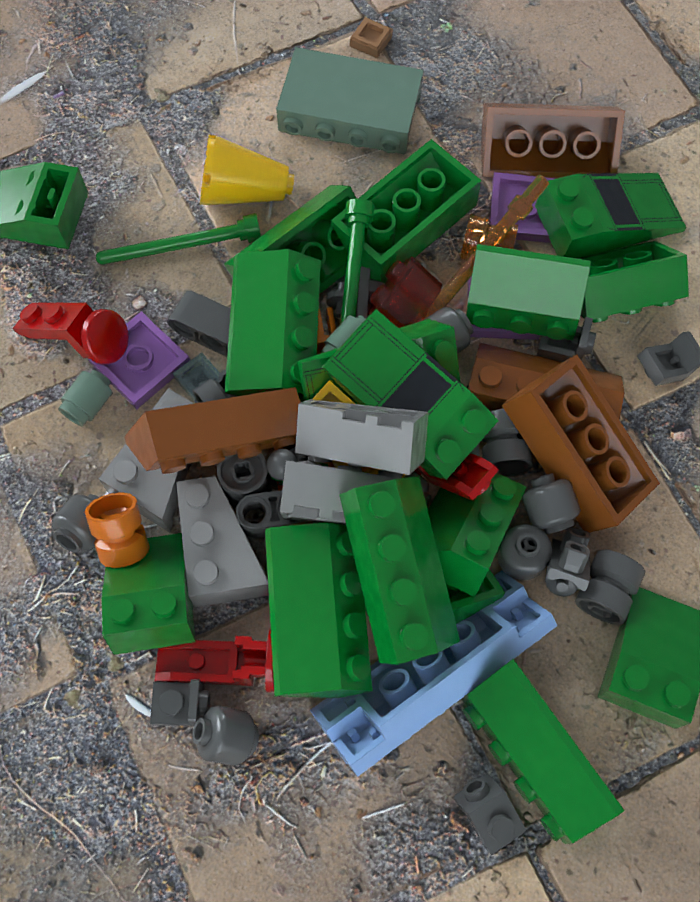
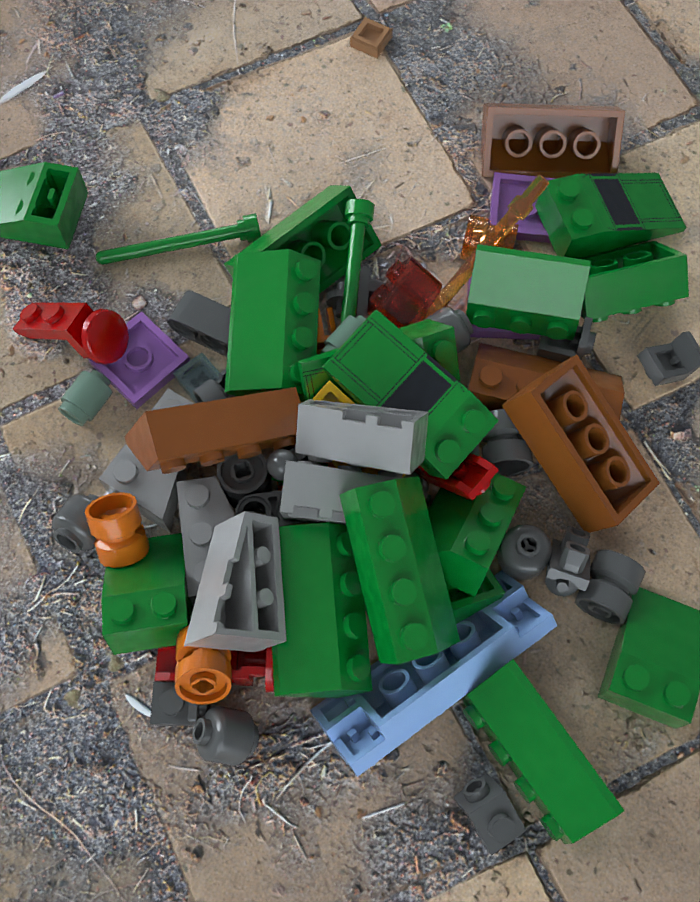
(201, 673): none -> orange wheel
(240, 588): none -> light grey wedge
(241, 175): yellow cone -> none
(349, 100): sand green panel -> none
(413, 207): green slope -> none
(551, 503): dark grey head -> none

